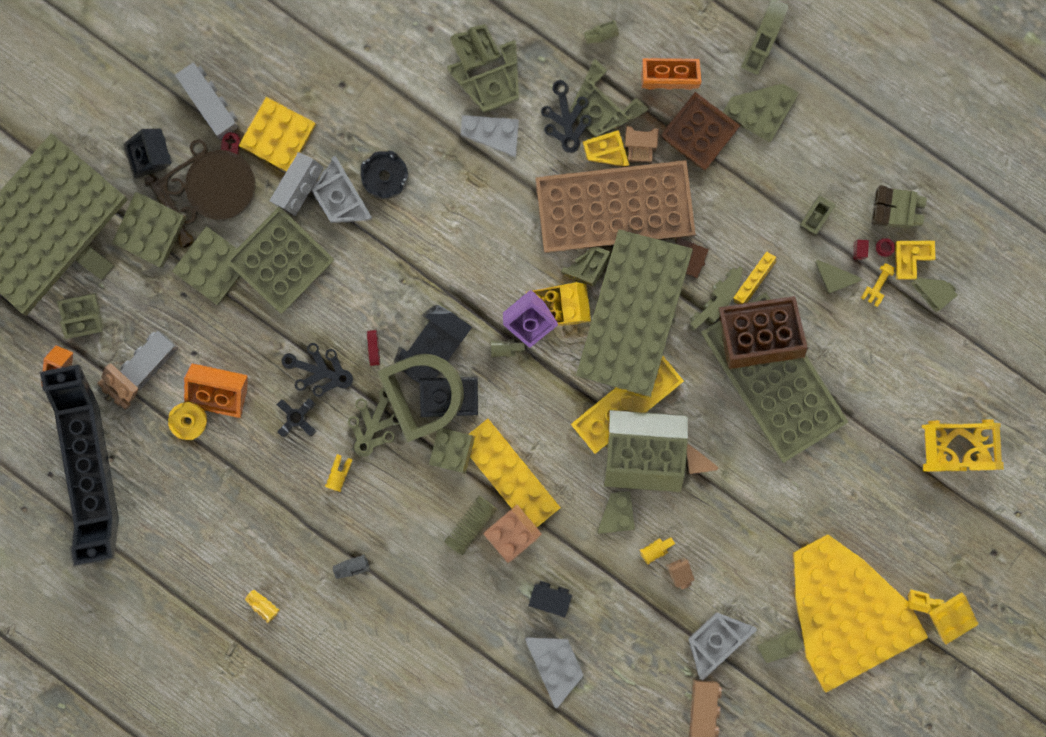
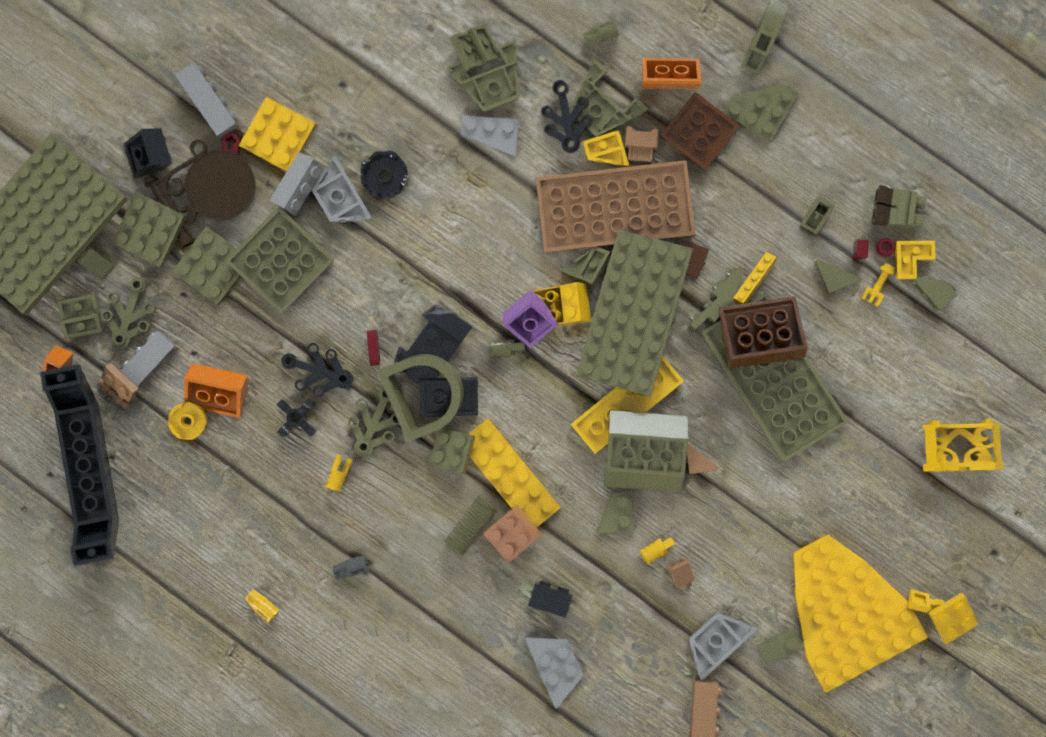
(128, 316): none -> olive plant

